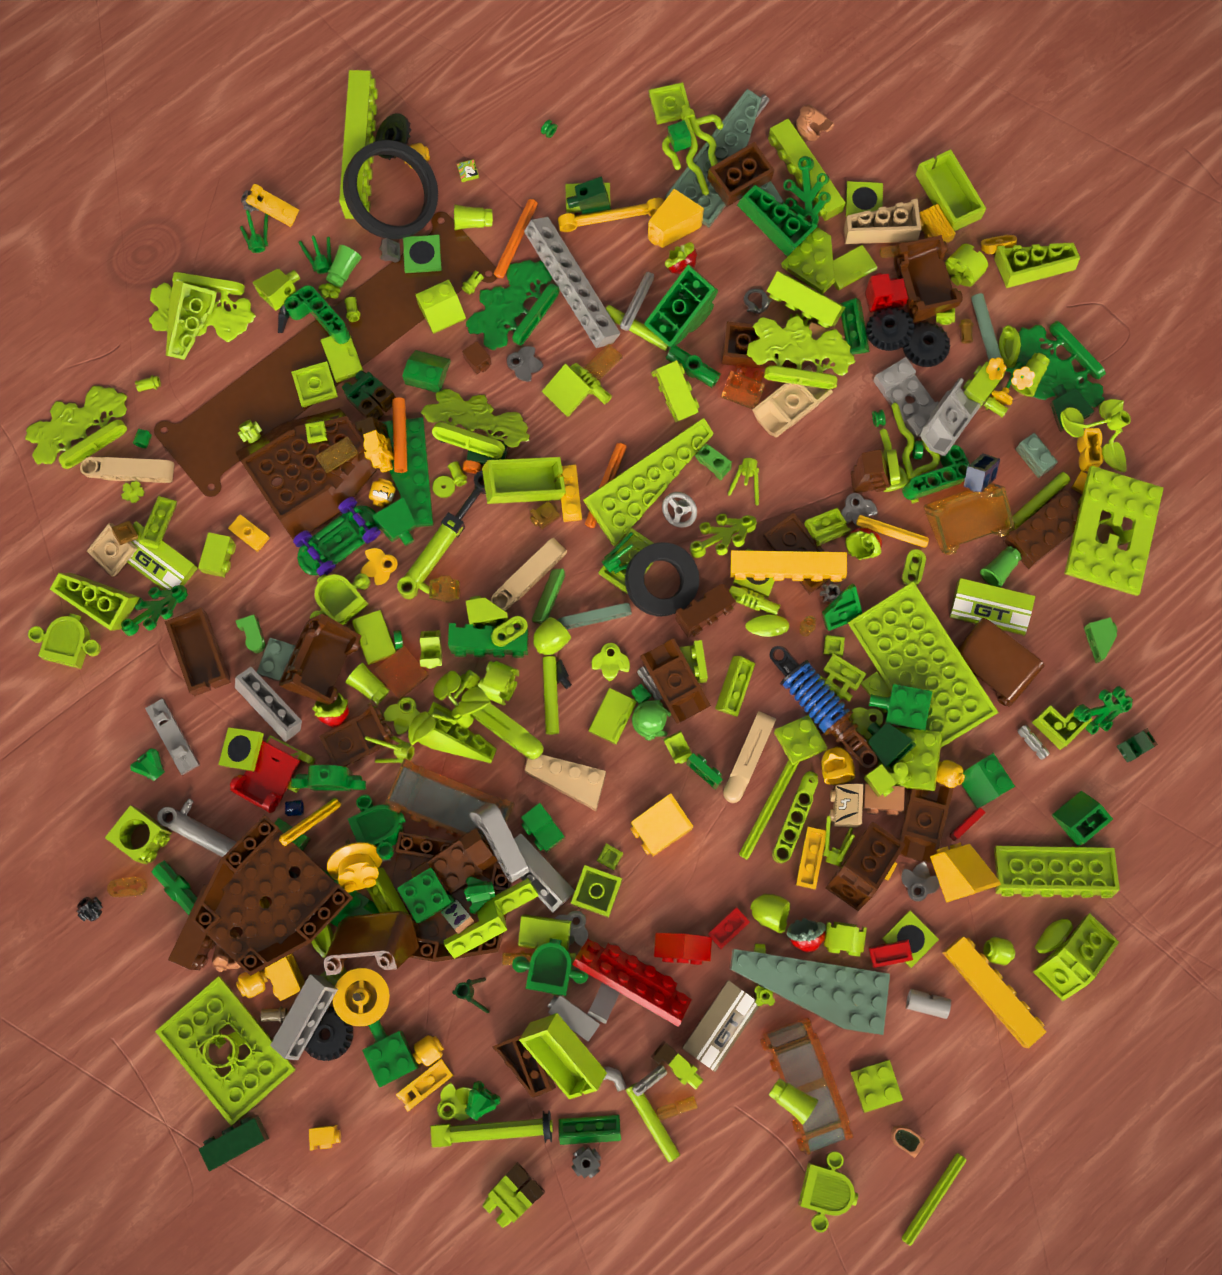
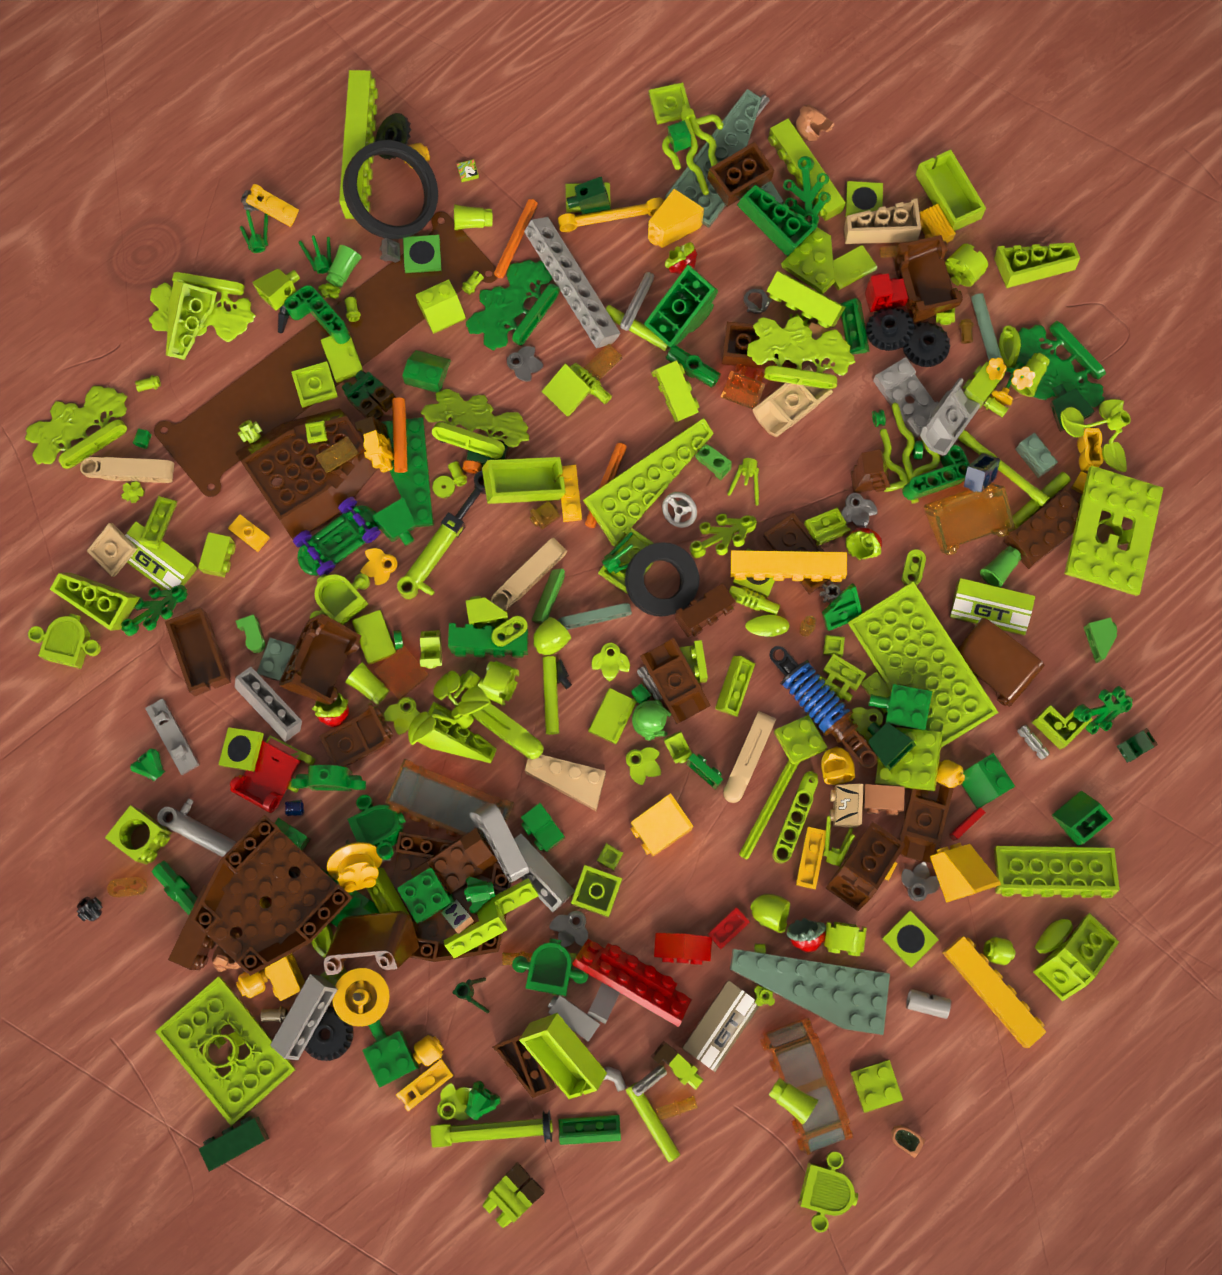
(124, 532): pearl gold tile -> none
(309, 822): yellow axle -> none
(324, 1136): yellow brick -> none
(382, 492): yellow head -> none
(401, 750): lime plant -> none
(444, 589): clear yellow brick -> none
(477, 357): reddish brown brick -> none
(538, 931): lime piece -> none
(549, 128): green bush -> none
(583, 1154): dark grey brick -> none
(646, 766): none -> lime plate
(882, 781): lime brick -> none
(891, 953): red tile -> none
(892, 531): yellow axle -> none
(893, 467): lime beam -> none
(933, 1199): lime axle -> none
(990, 245): yellow plate -> none
(1035, 493): none -> lime piece

